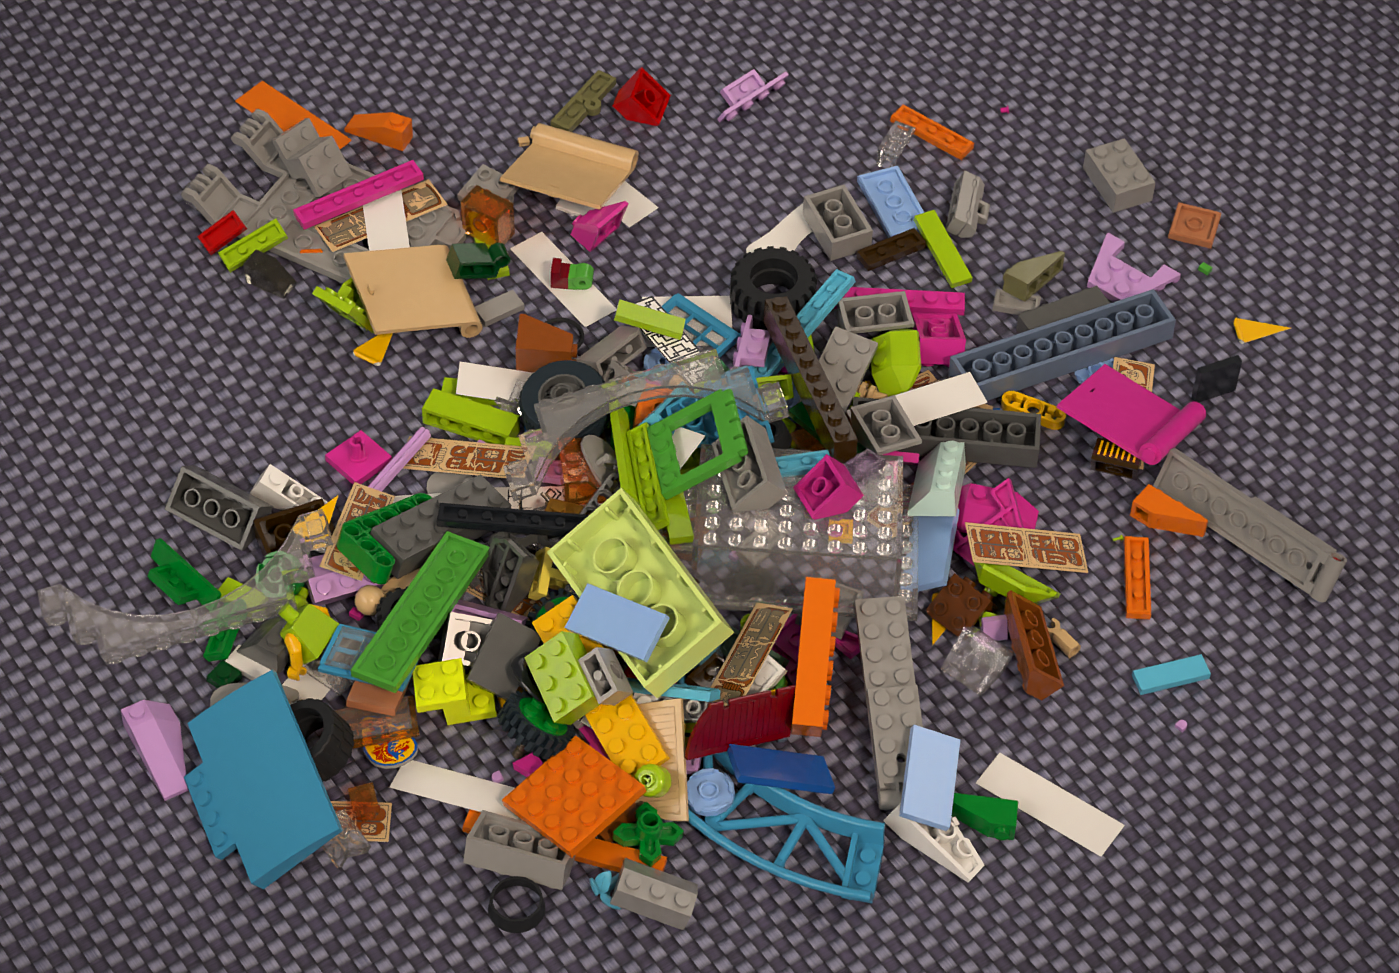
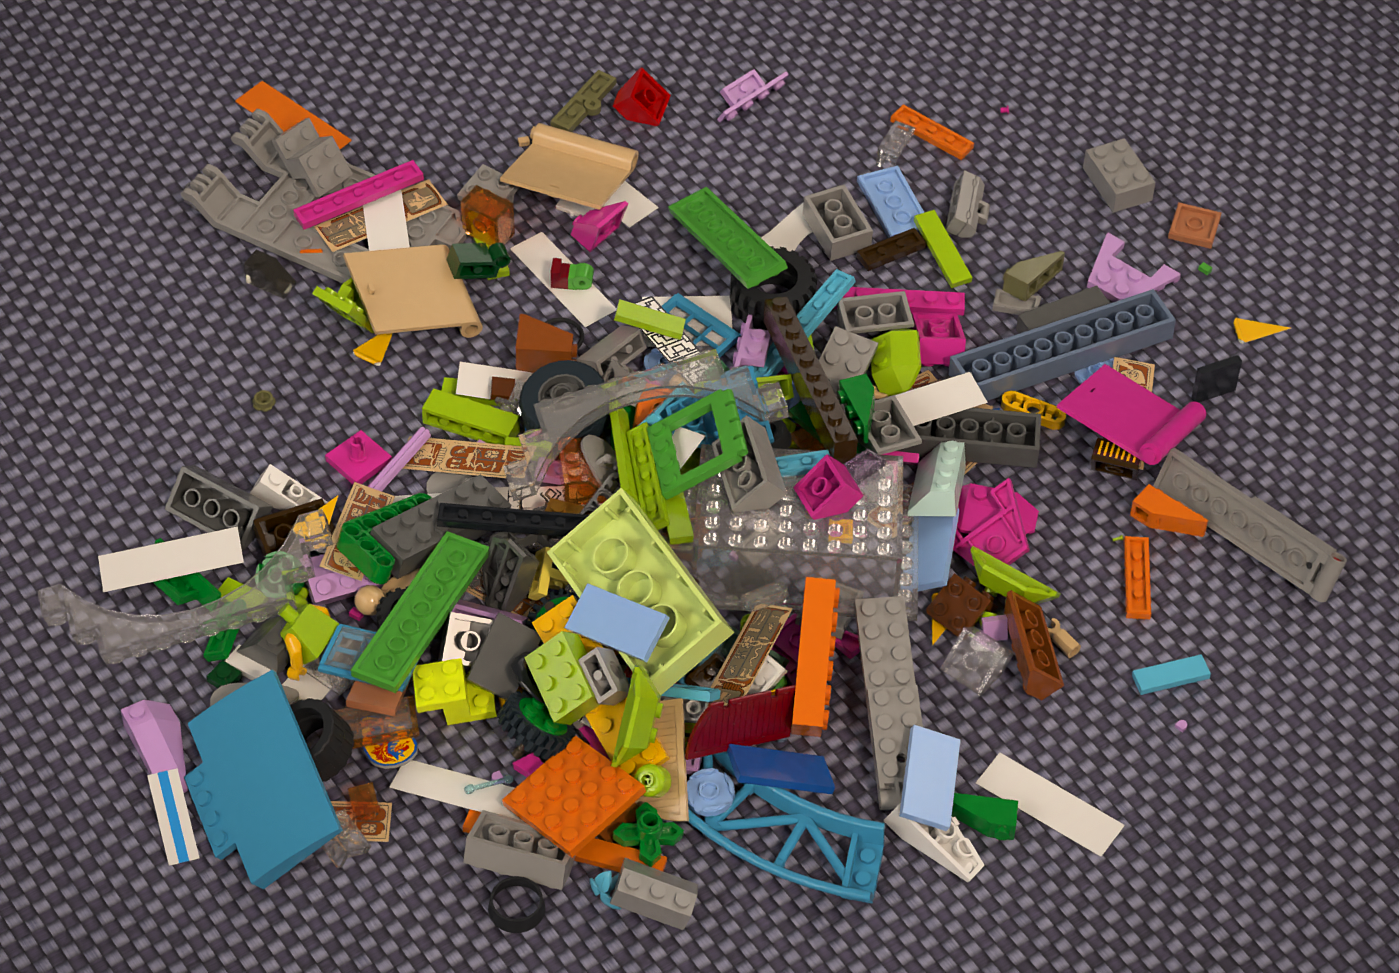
(170, 559): none -> white sticker
(173, 817): none -> white sticker
(222, 232): red tile -> none
(261, 239): lime tile -> none
(263, 401): none -> olive plate
(383, 128): orange slope -> none
(469, 789): none -> clear light blue hinge
(499, 308): light grey tile -> none
(501, 387): none -> reddish brown tile
(638, 717): none -> lime wedge
(728, 237): none -> bright green plate
(764, 596): none -> clear tile
(859, 403): none -> green slope
(1026, 547): sticker -> none

